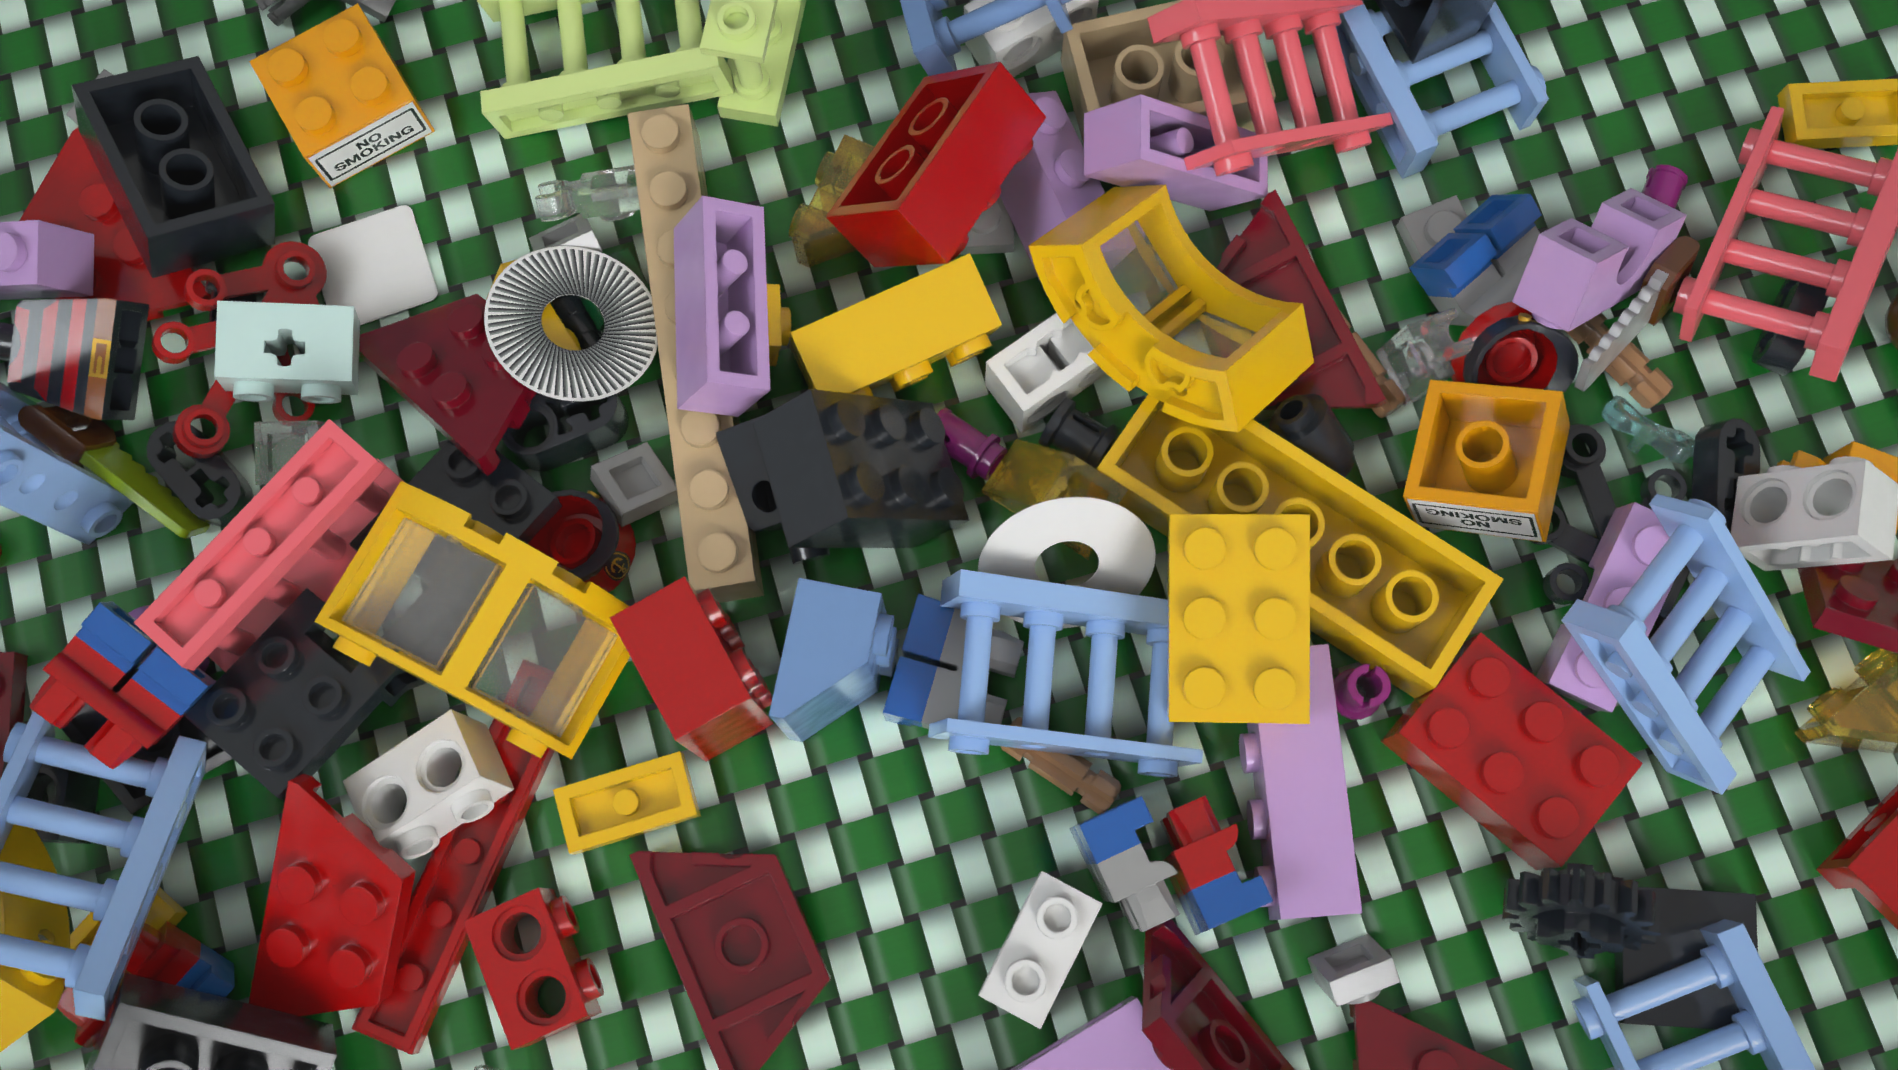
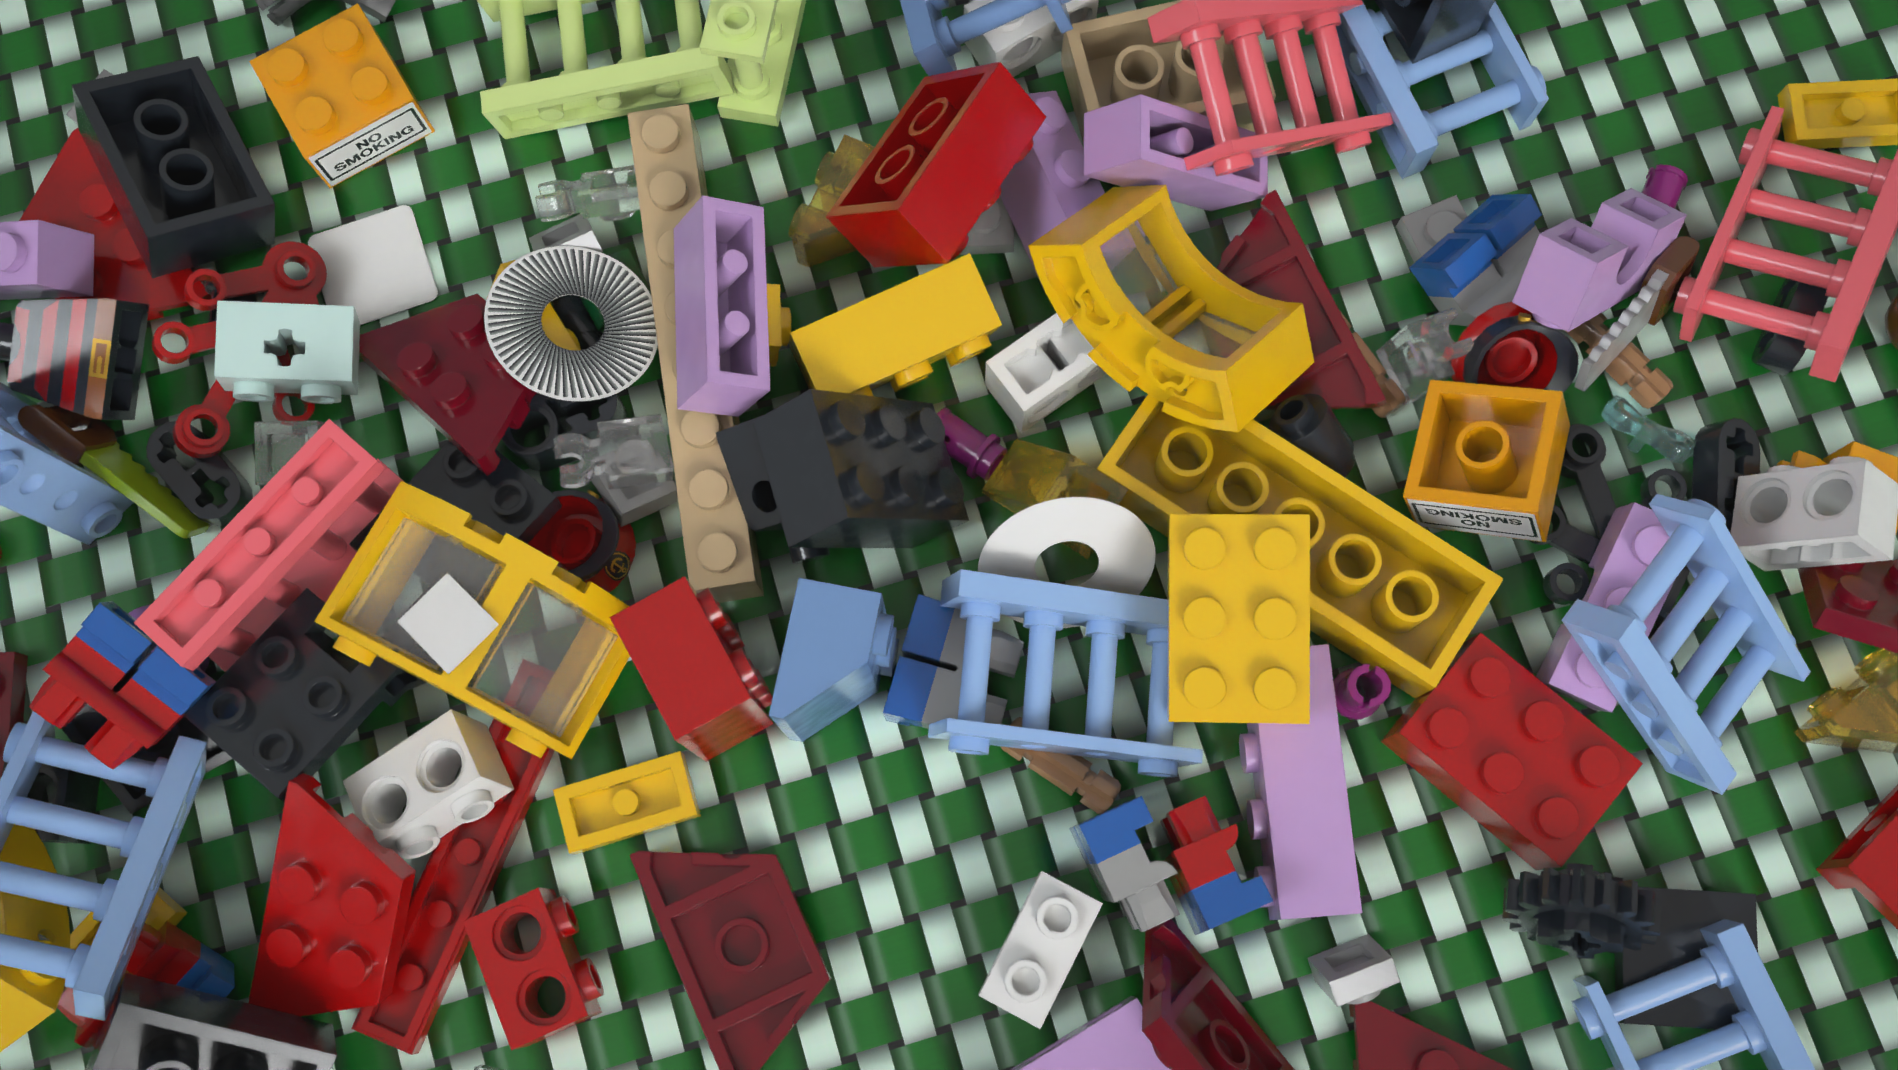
(447, 623): none -> white sticker
(625, 451): none -> clear plate
(1079, 434): black bush -> none

